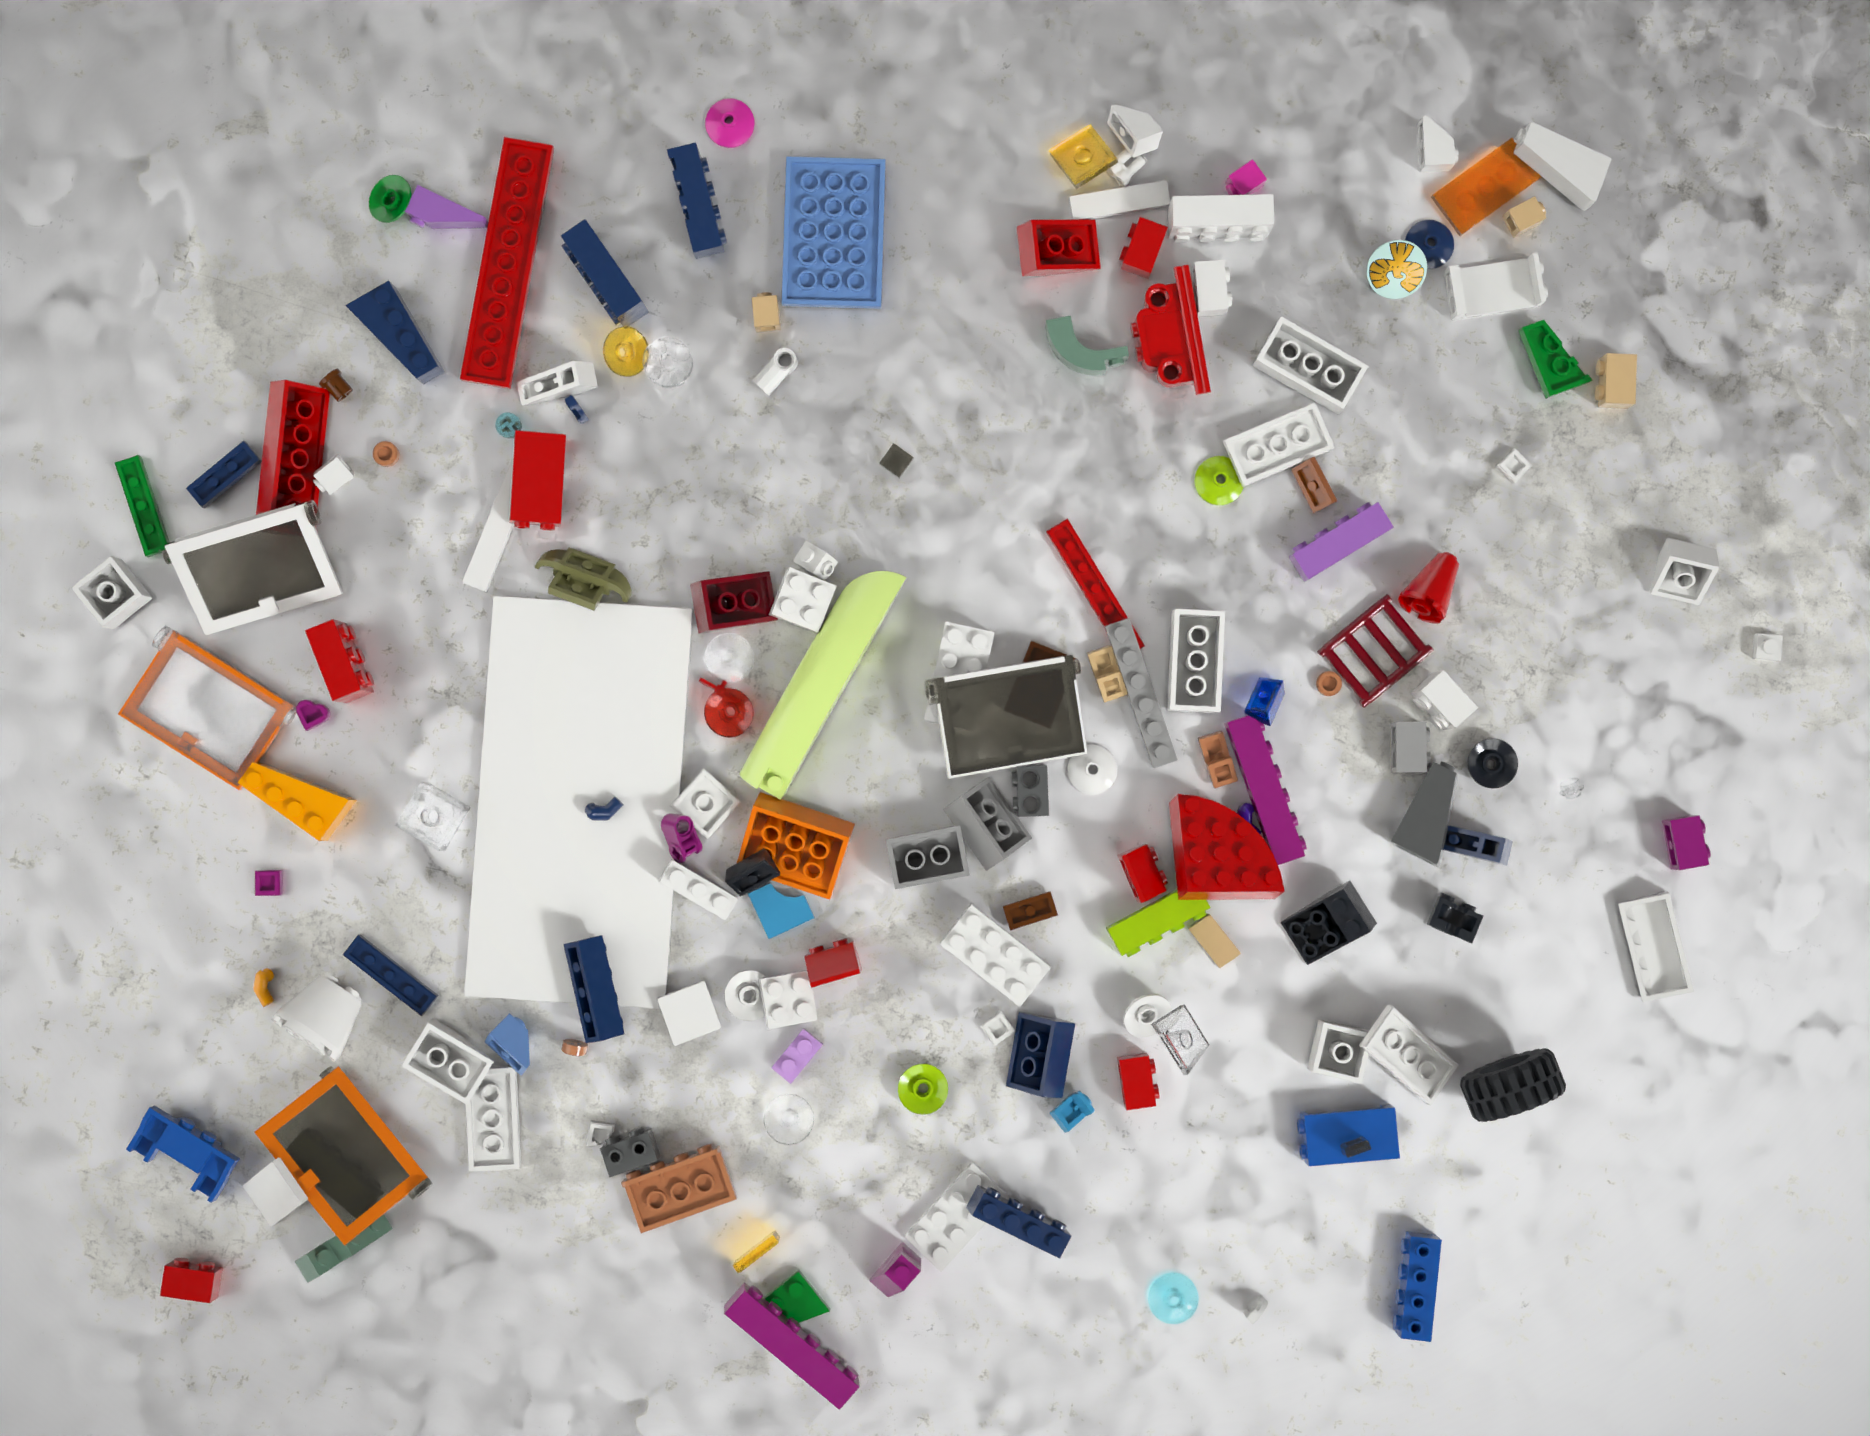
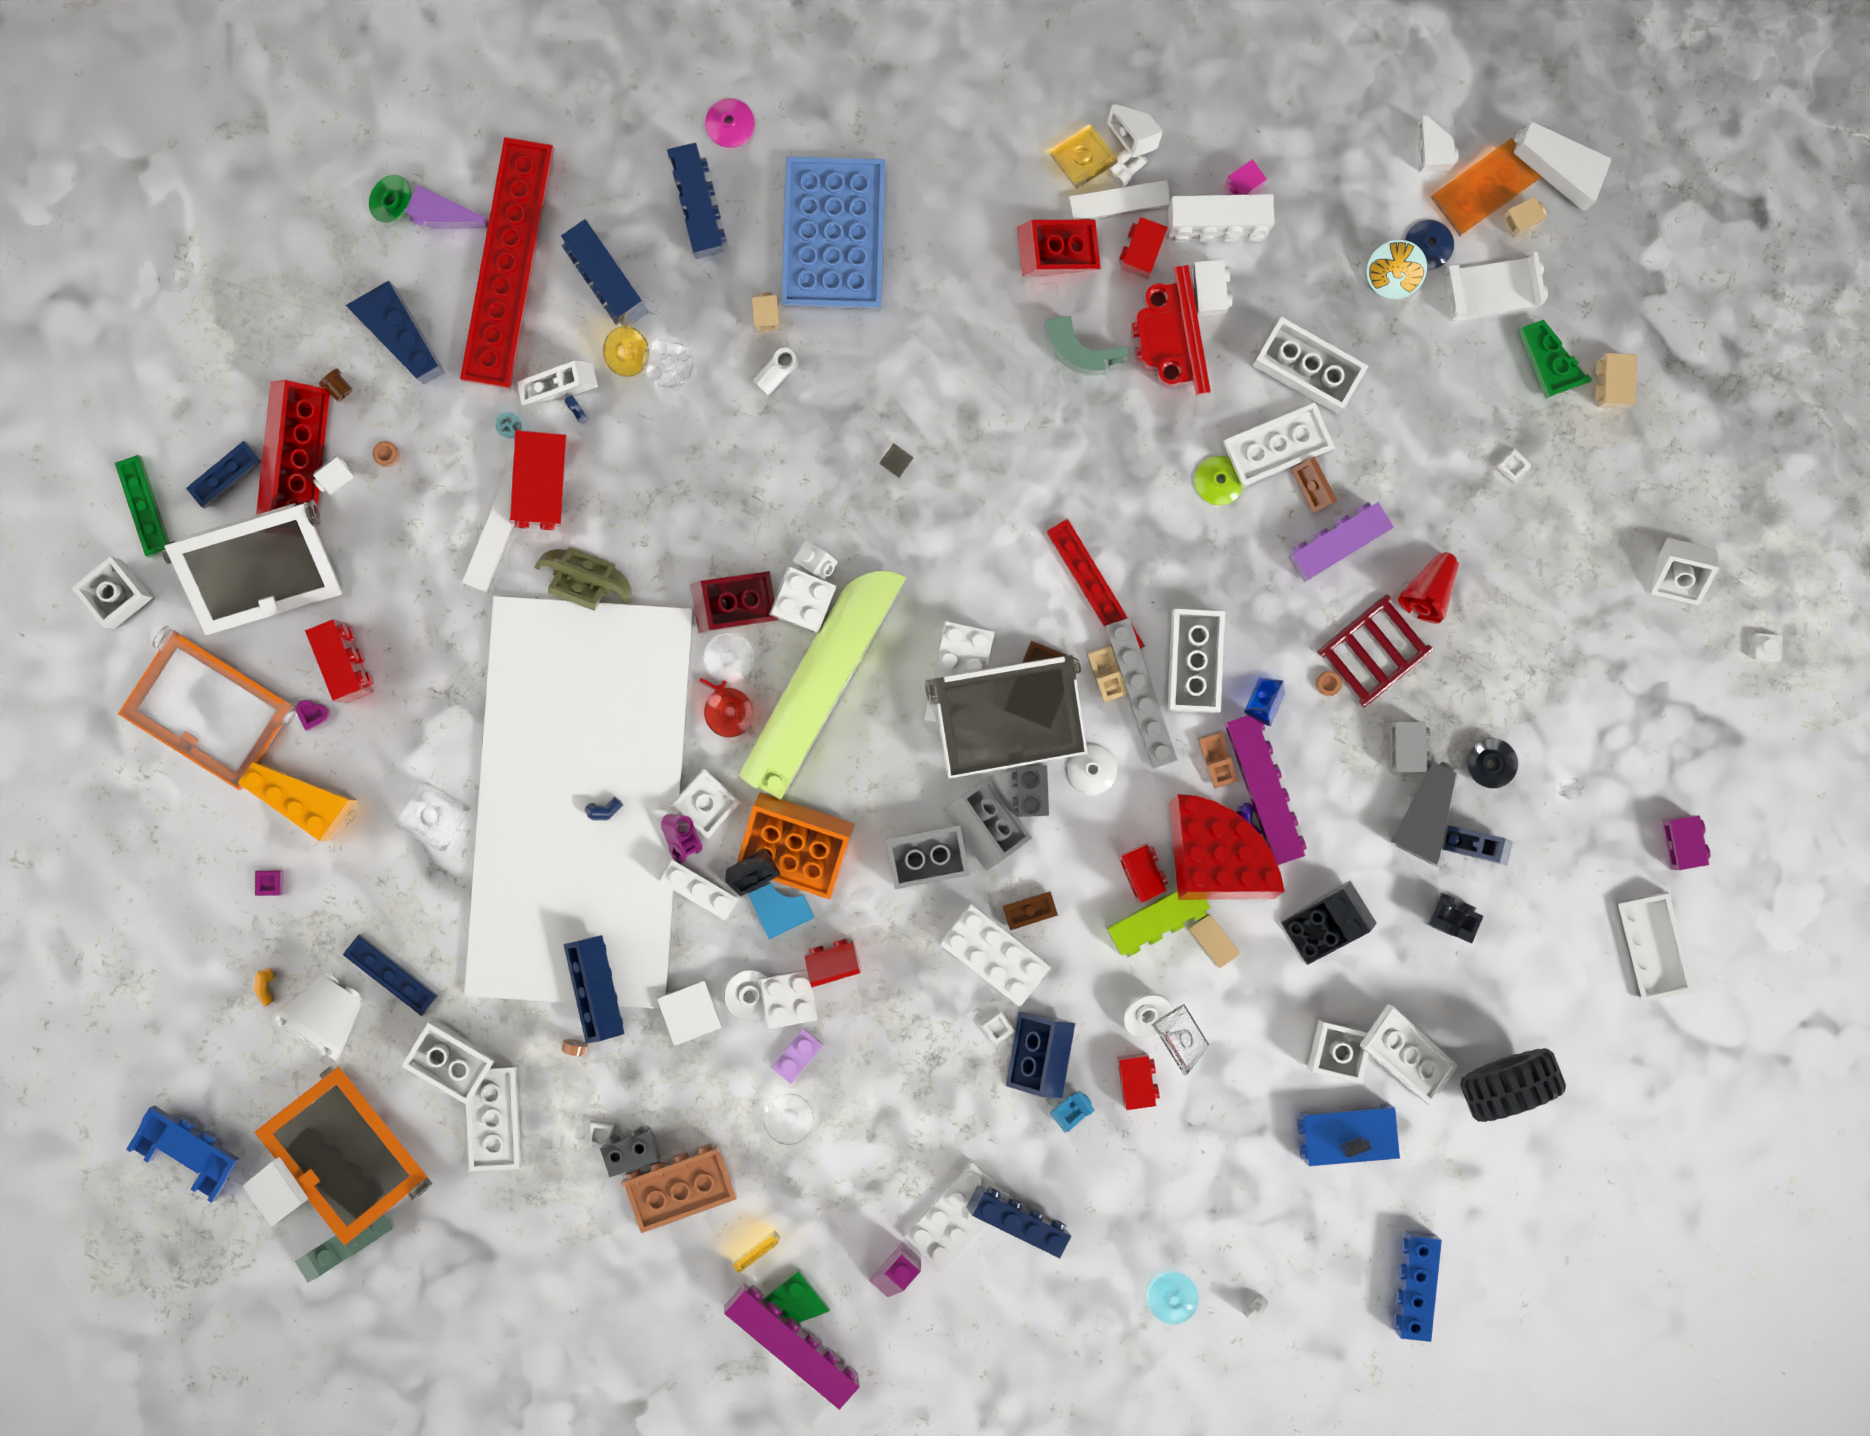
(191, 1280): red brick -> none
(511, 1043): medium blue slope -> none
(923, 1102): lime dish -> none
(1443, 701): white brick -> none

